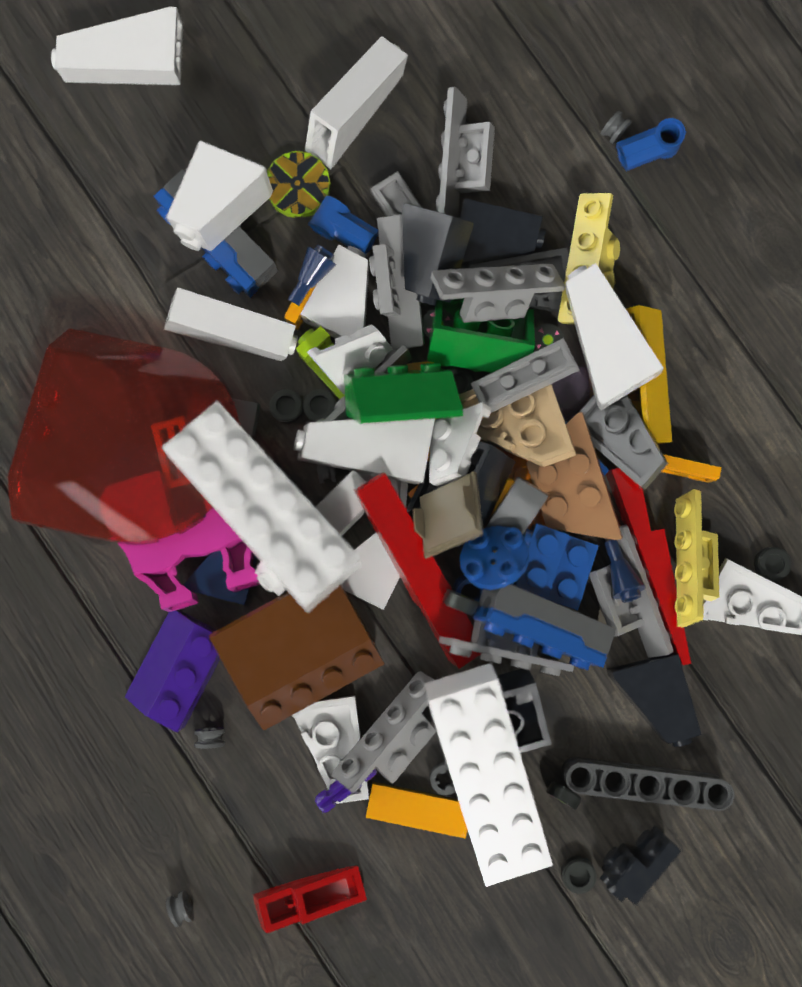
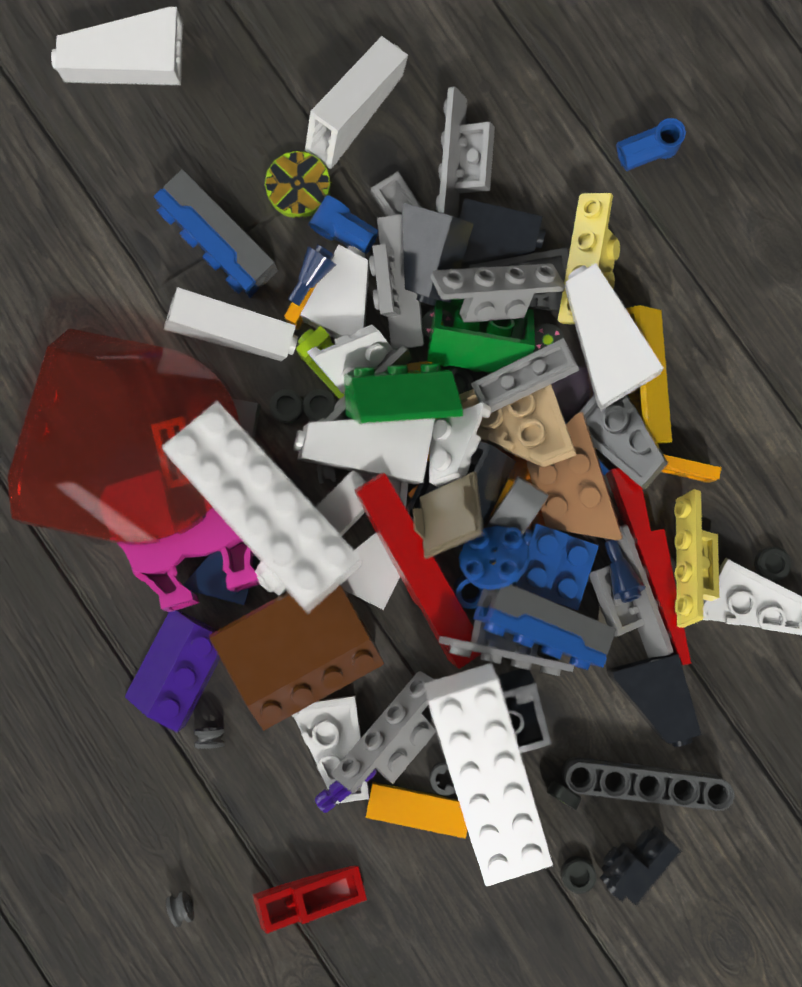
(216, 196): white slope -> none
(460, 602): pearl dark grey tile -> none
(615, 127): dark grey bush -> none

